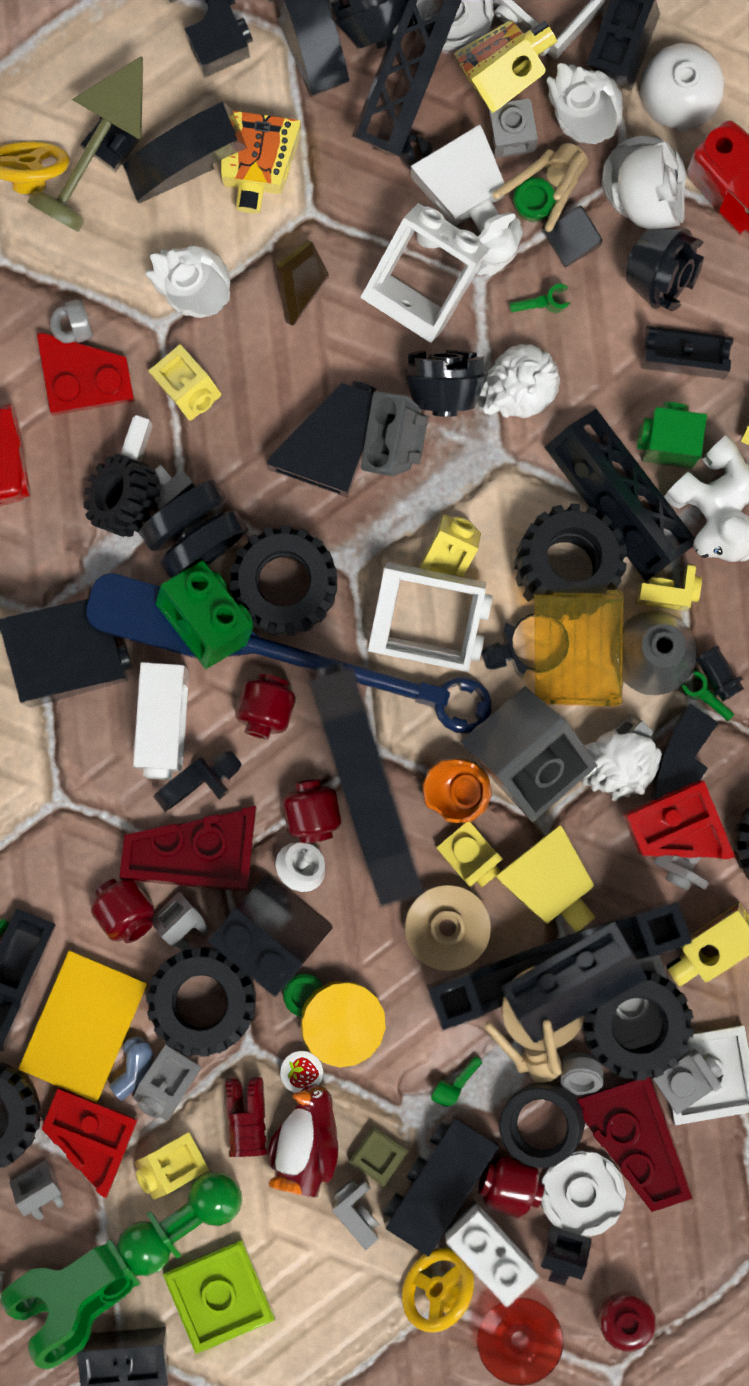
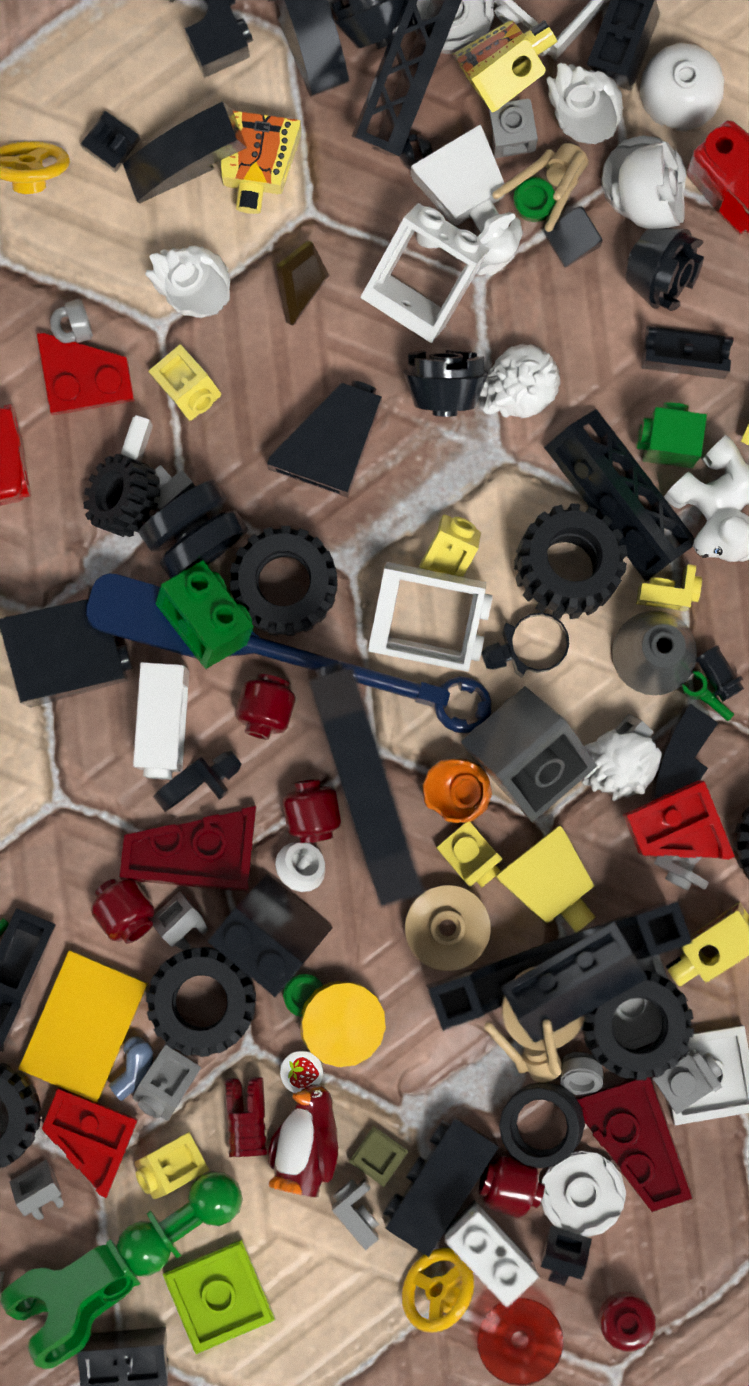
(118, 103): olive piece -> none
(393, 434): dark grey piece -> none
(447, 1093): green hand -> none
(544, 301): green hand -> none
(579, 648): clear yellow piece -> none

